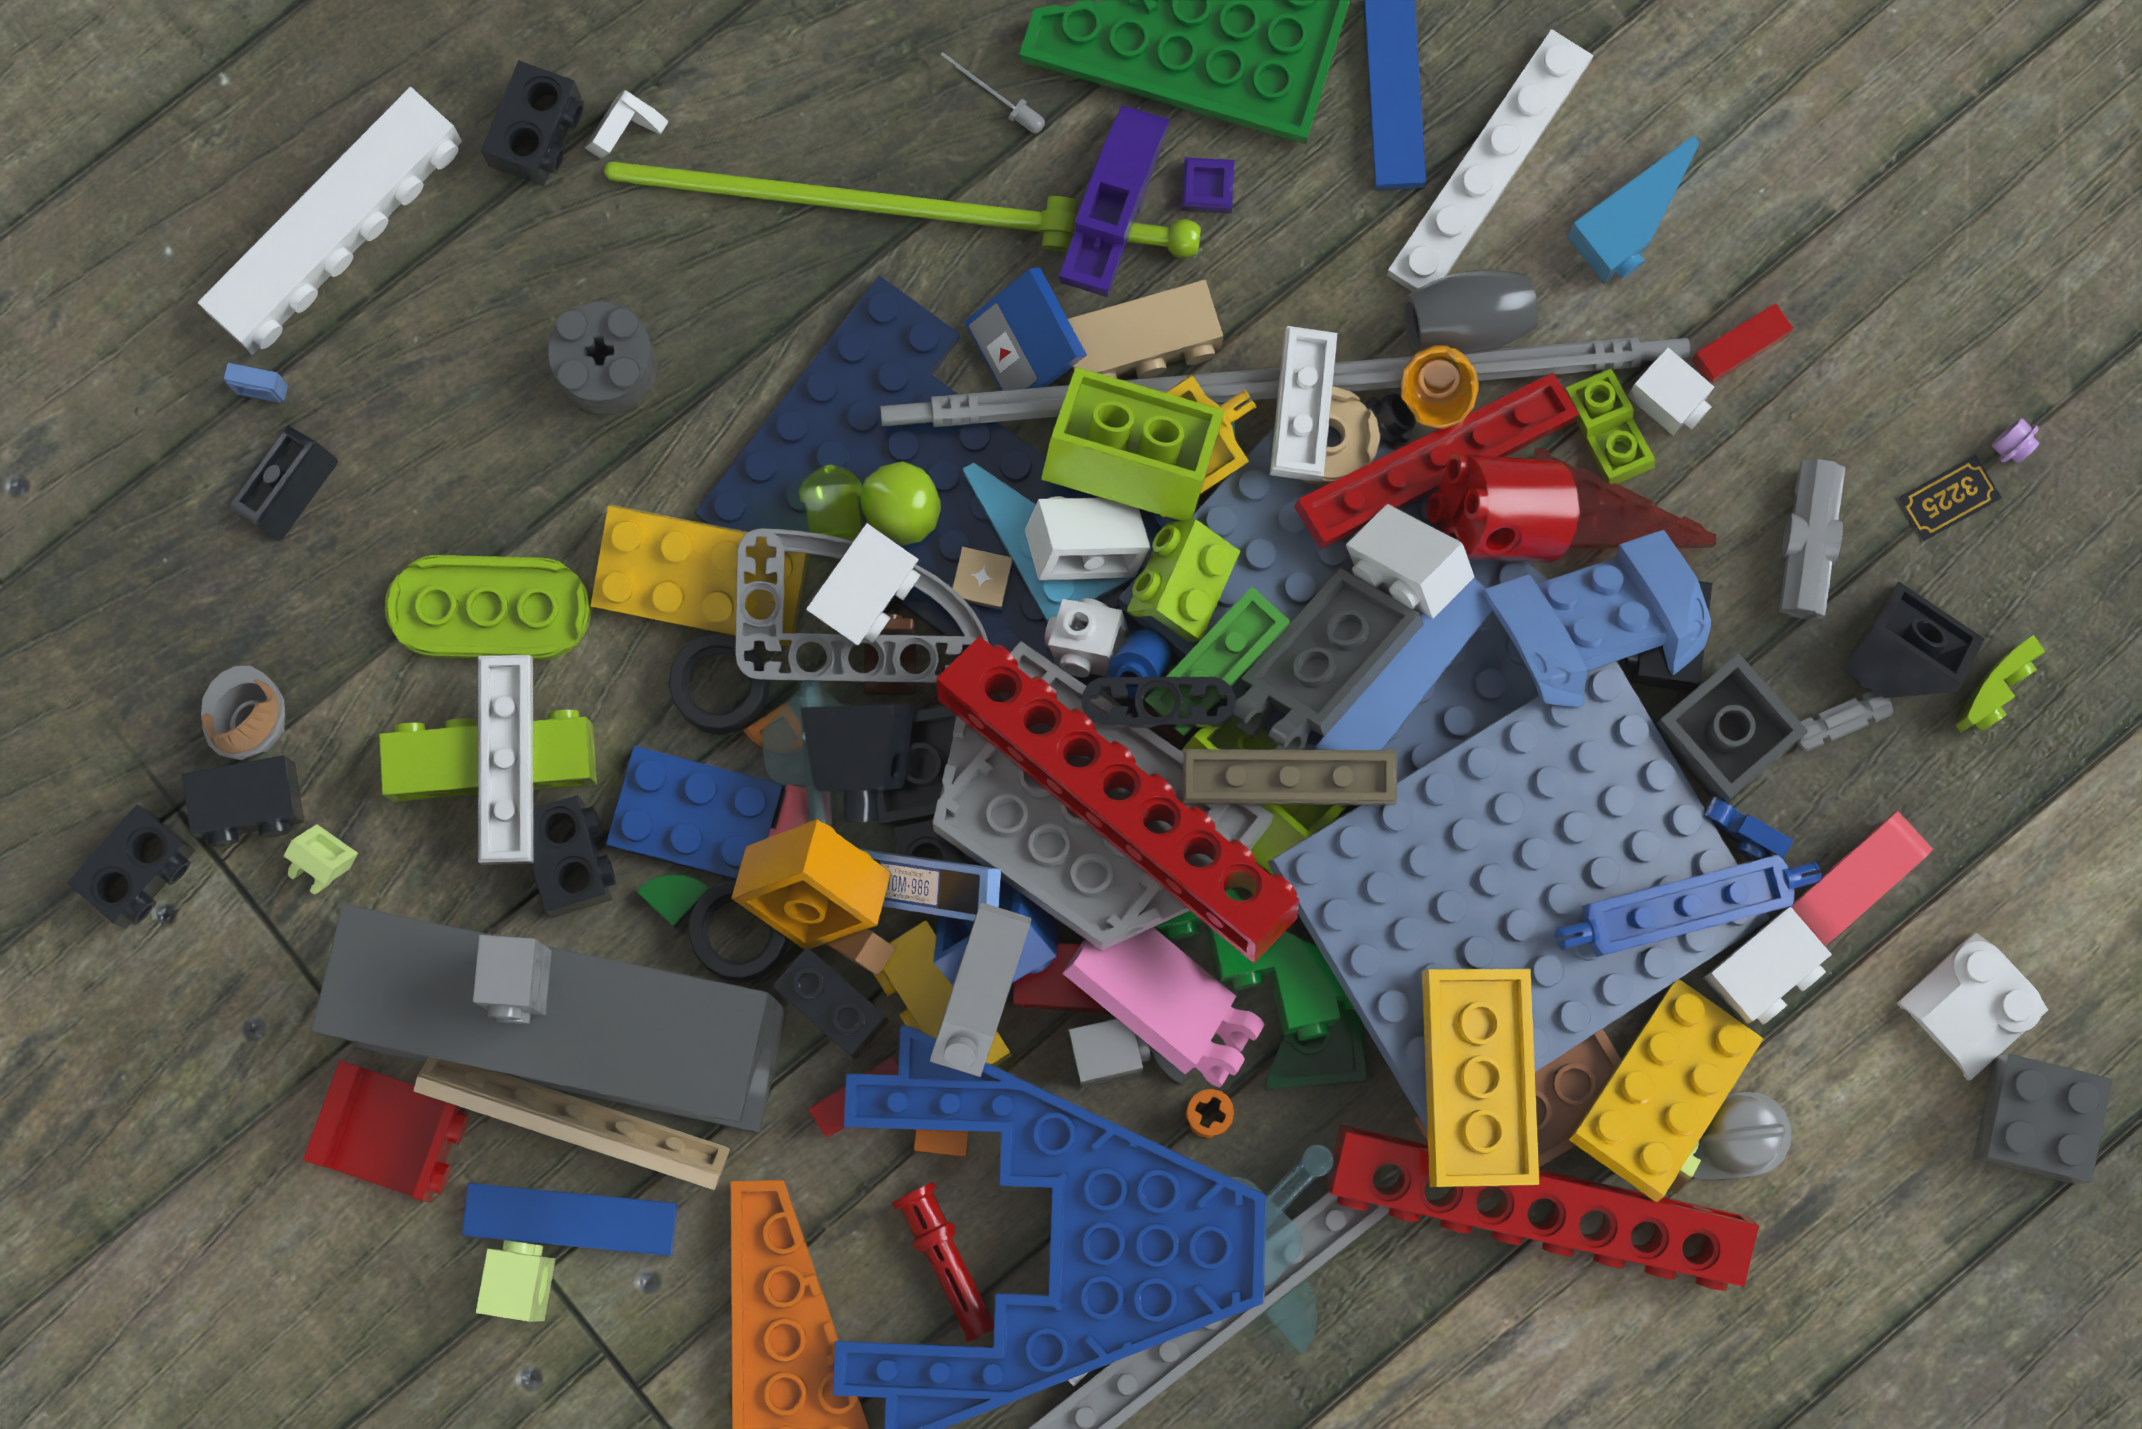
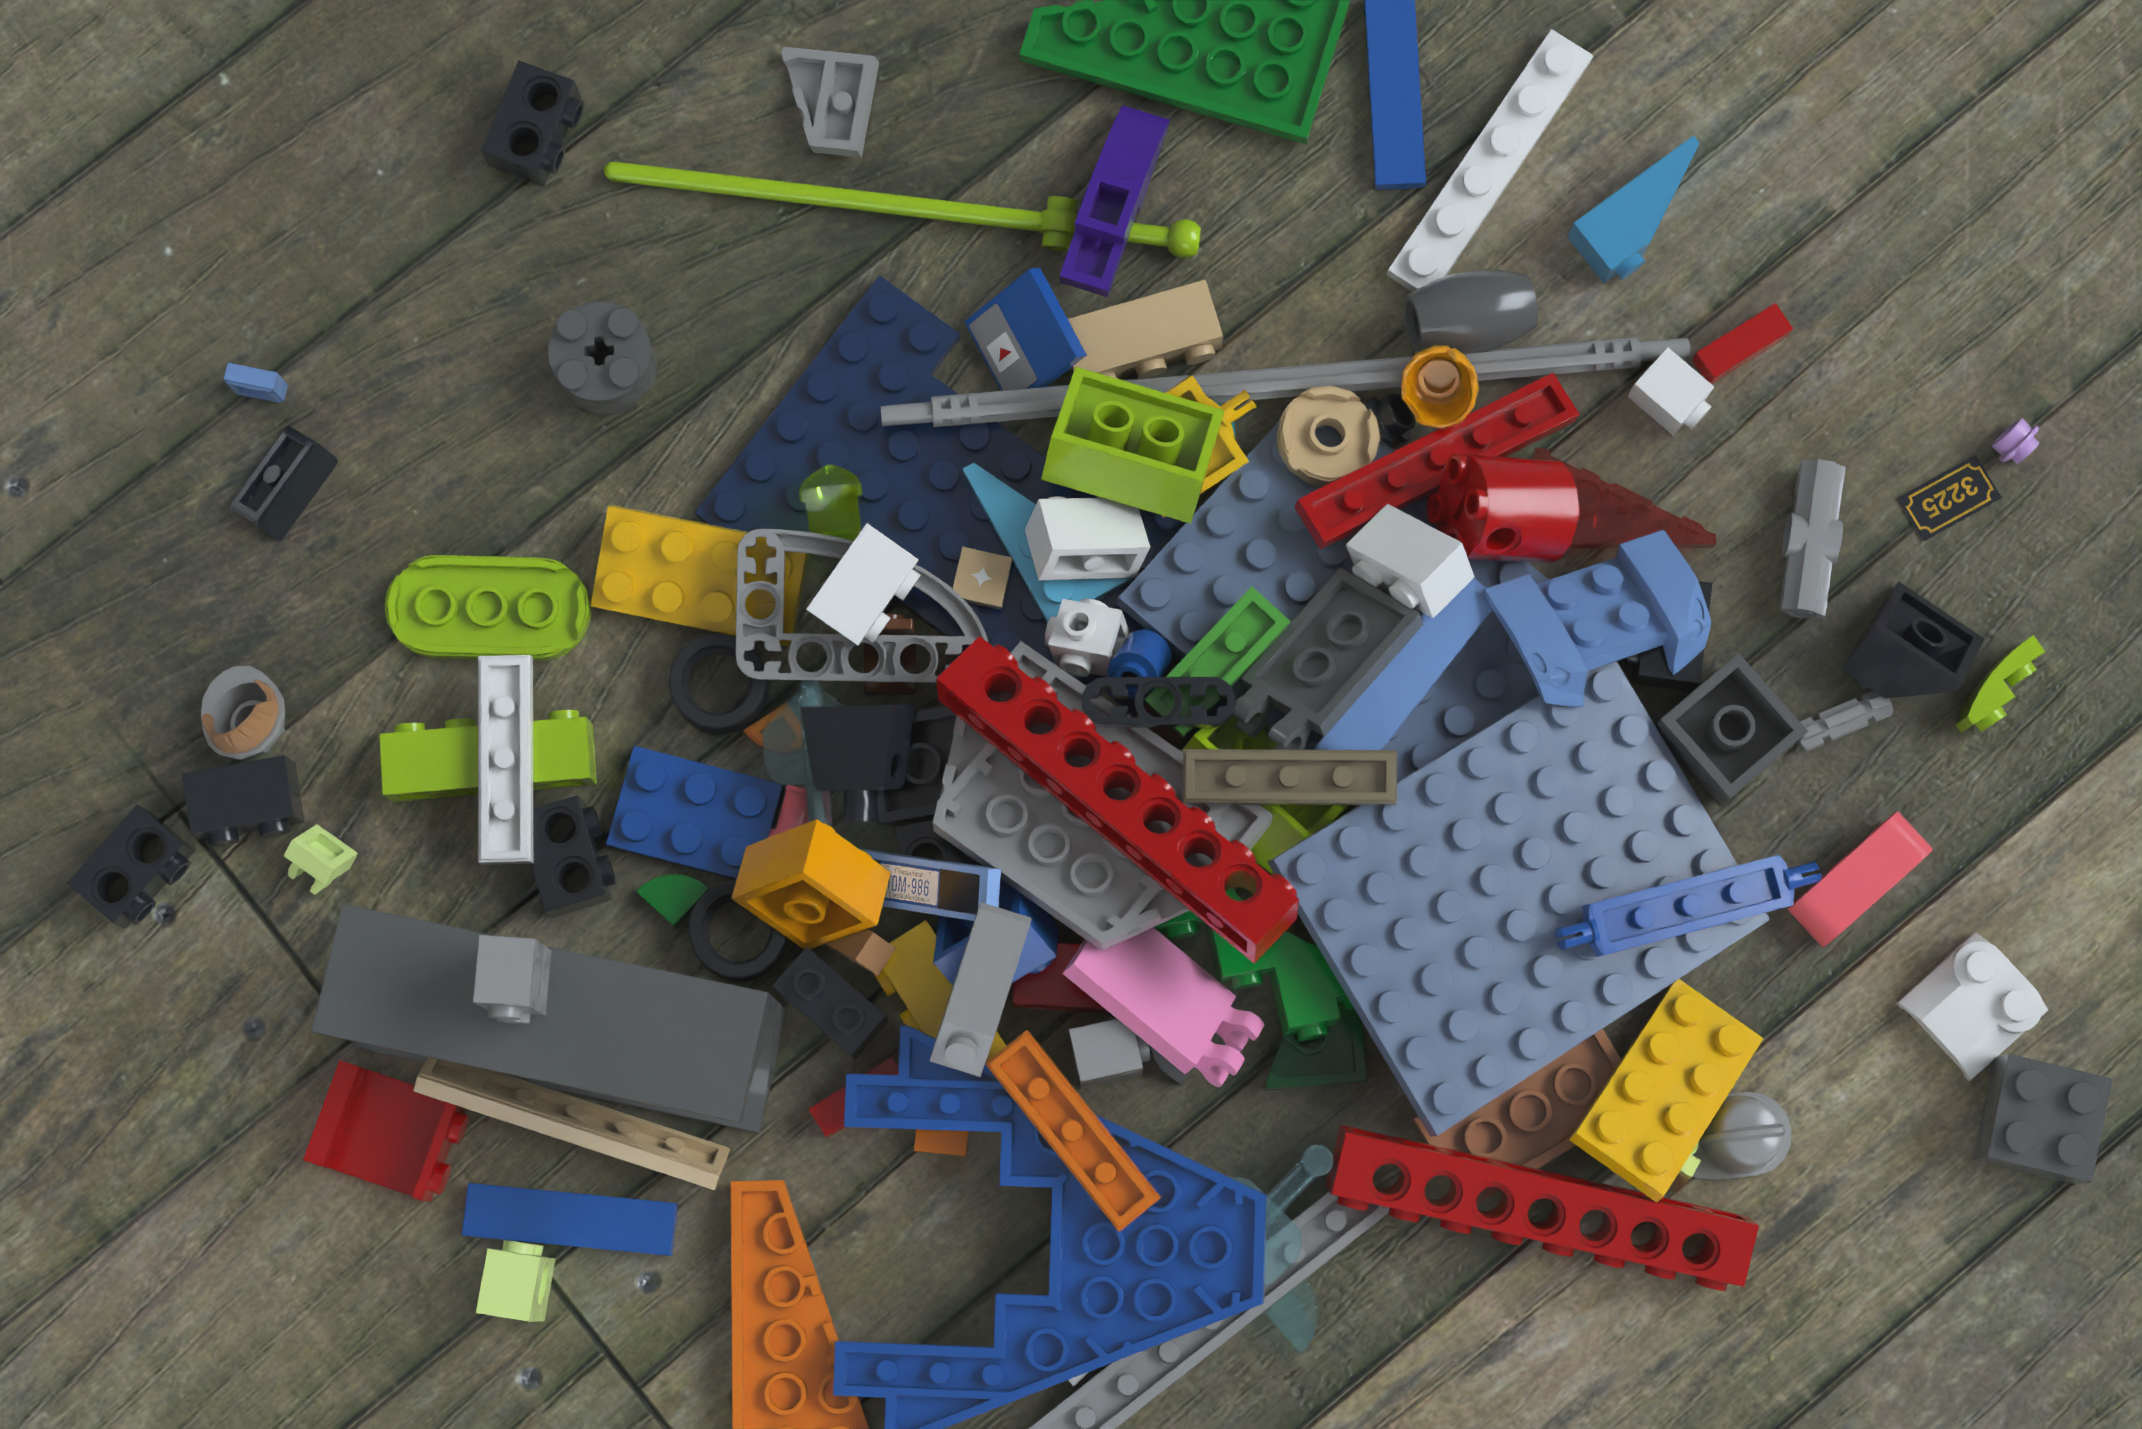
(332, 222): white brick -> none
(622, 110): white tile -> none
(833, 97): none -> light grey wing
(901, 502): lime hair -> none
(934, 1237): red pin -> none
(1020, 113): light grey piece -> none
(1073, 1130): none -> orange tile
(1184, 578): lime bracket -> none
(1208, 185): dark purple tile -> none
(1225, 1109): orange bush -> none
(1303, 404): white tile -> none
(1480, 1077): yellow plate -> none
(1610, 428): lime slope -> none
(1755, 837): blue plate -> none
(1768, 967): white brick -> none

